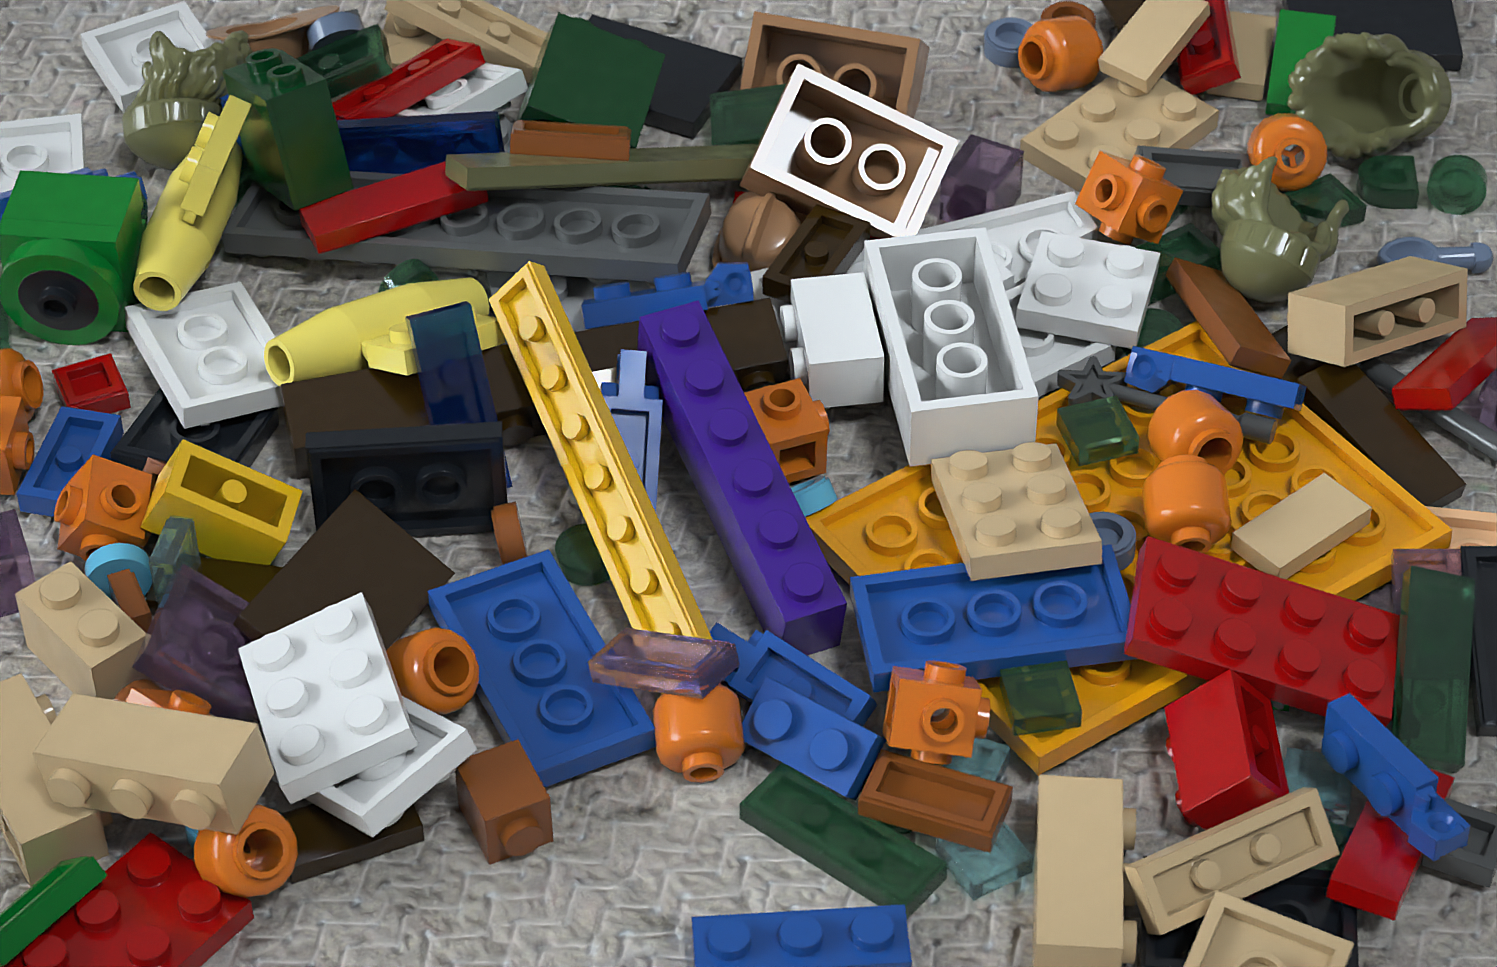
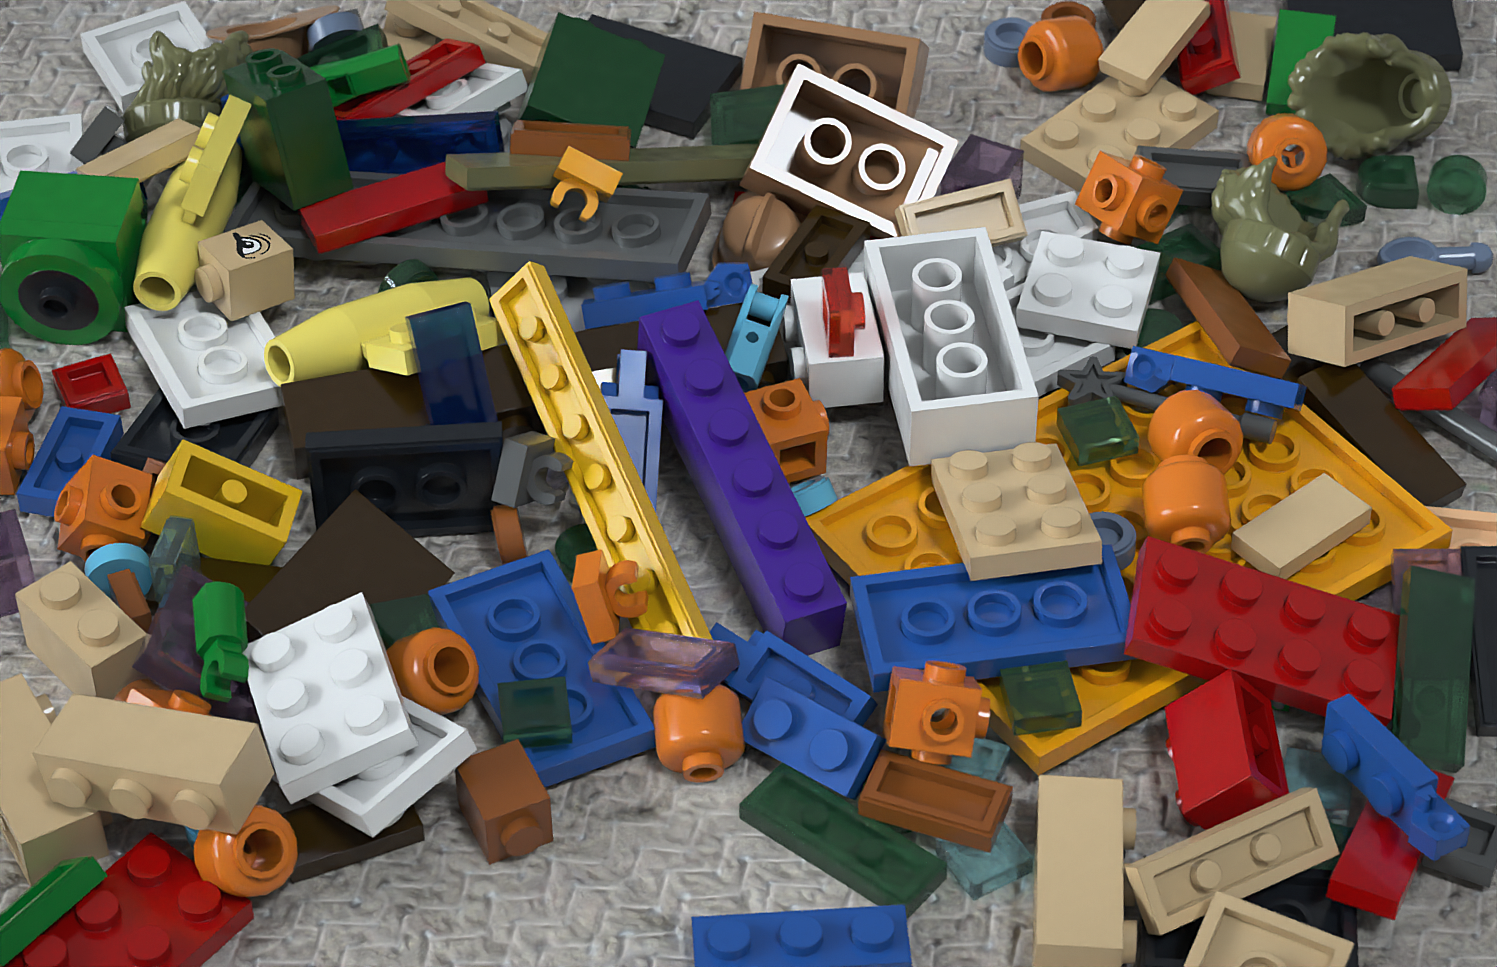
(99, 136): none -> dark grey tile
(147, 154): none -> tan tile
(220, 638): none -> green bar
(245, 270): none -> tan brick
(366, 73): none -> green bar
(403, 617): none -> clear green tile
(525, 469): none -> dark grey tile
(535, 712): none -> clear green tile
(586, 176): none -> light orange tile
(601, 599): none -> orange tile
(751, 341): none -> medium azure bar
(840, 312): none -> clear red plate
(976, 207): none -> tan tile

